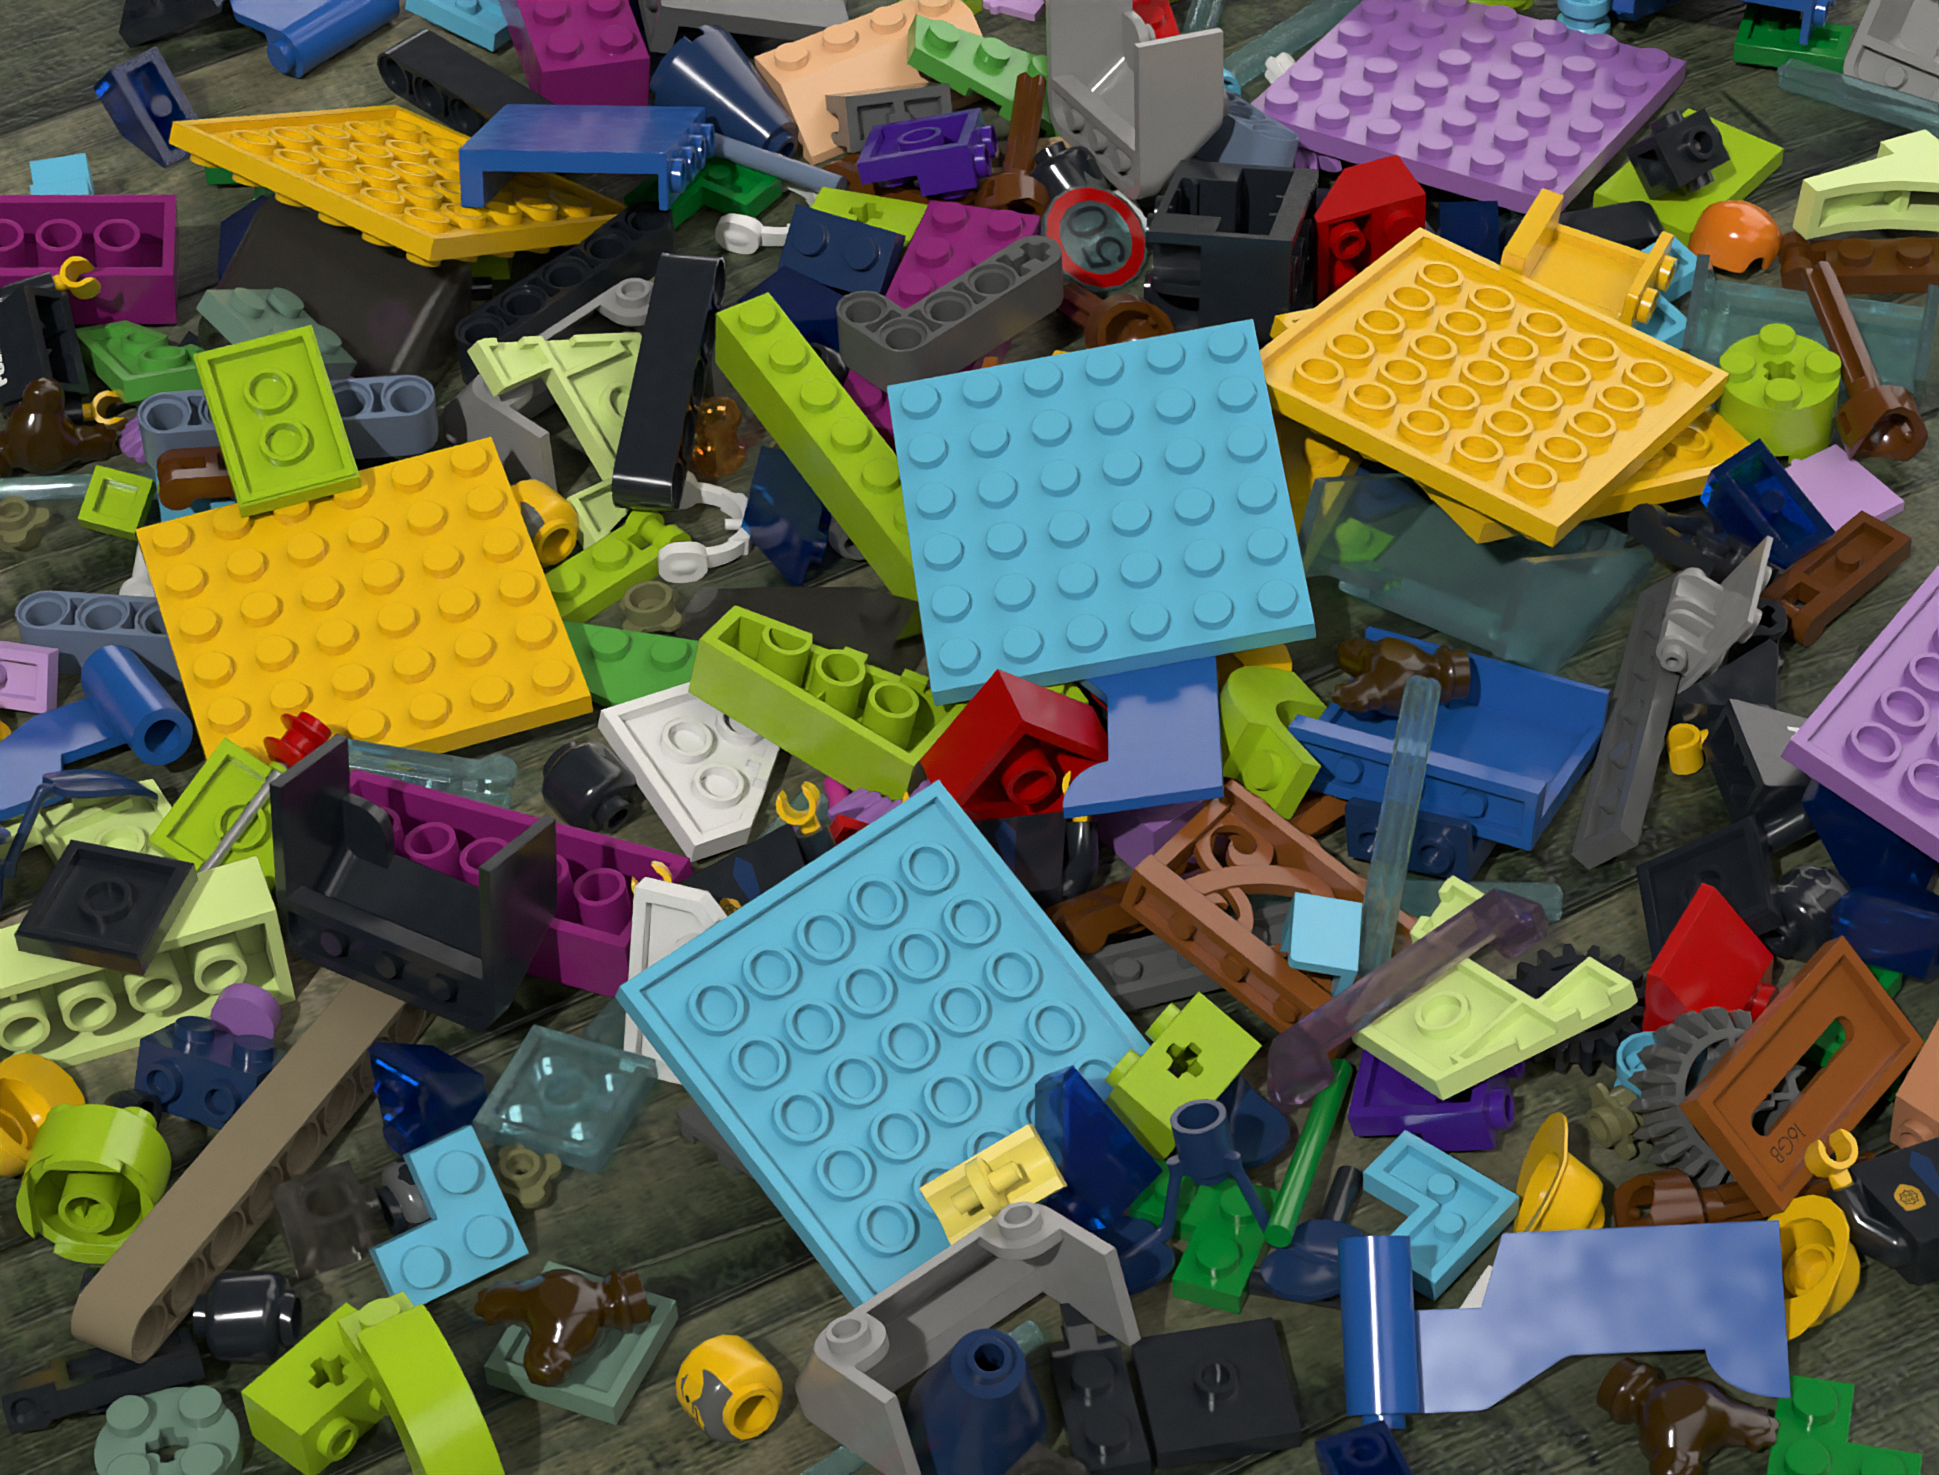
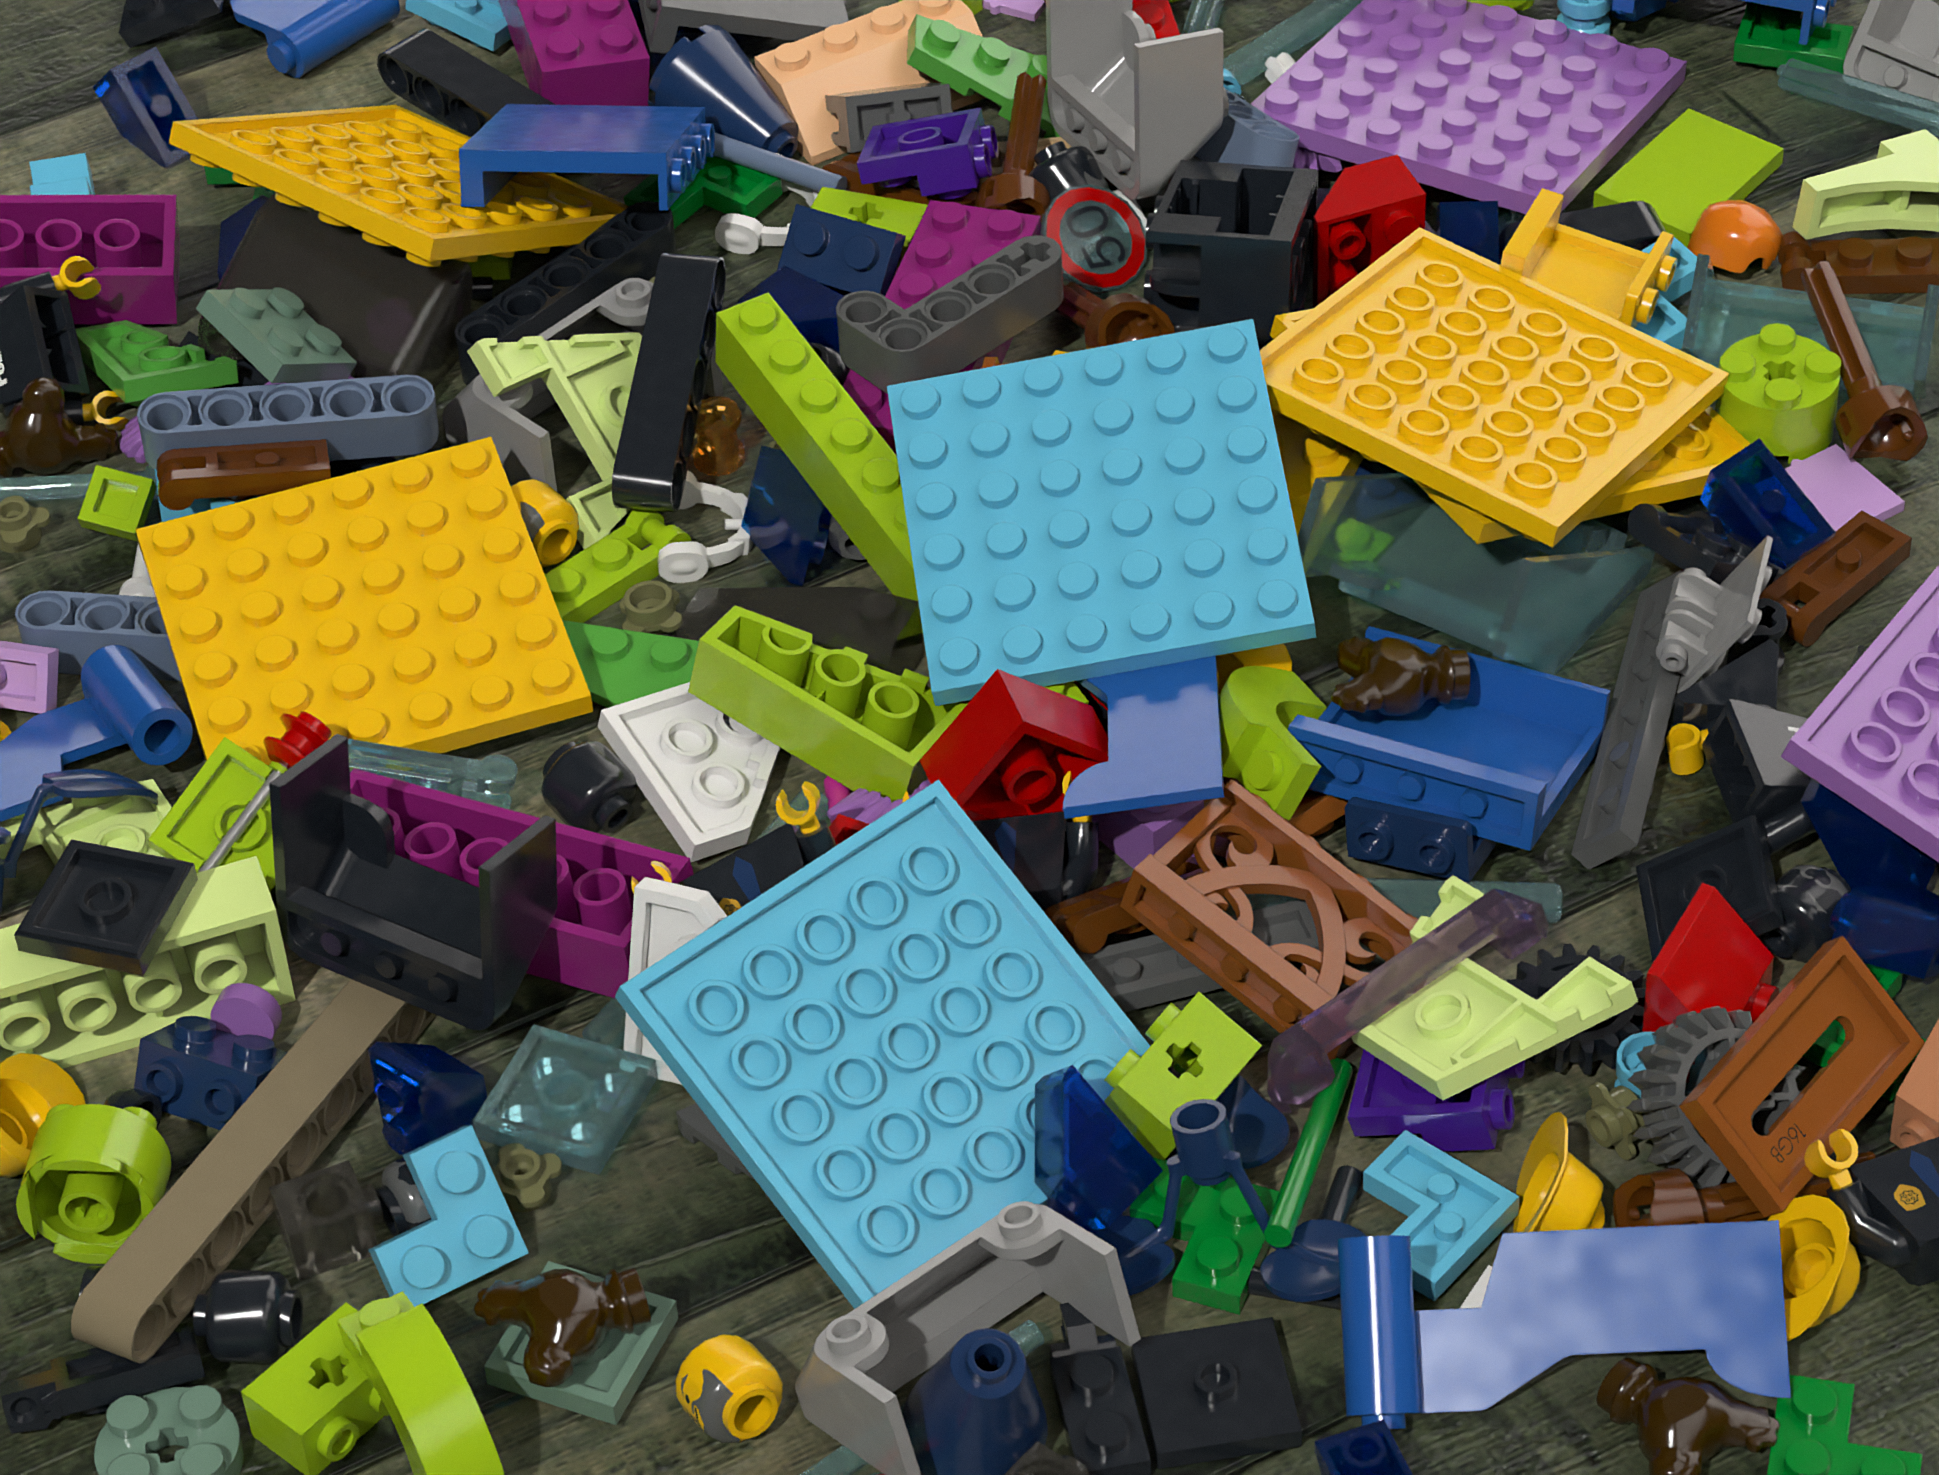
(276, 421): lime tile -> none
(983, 1185): light yellow hips -> none
(1323, 937): medium azure panel -> none
(1397, 822): clear light blue axle -> none
(1678, 153): black brick -> none

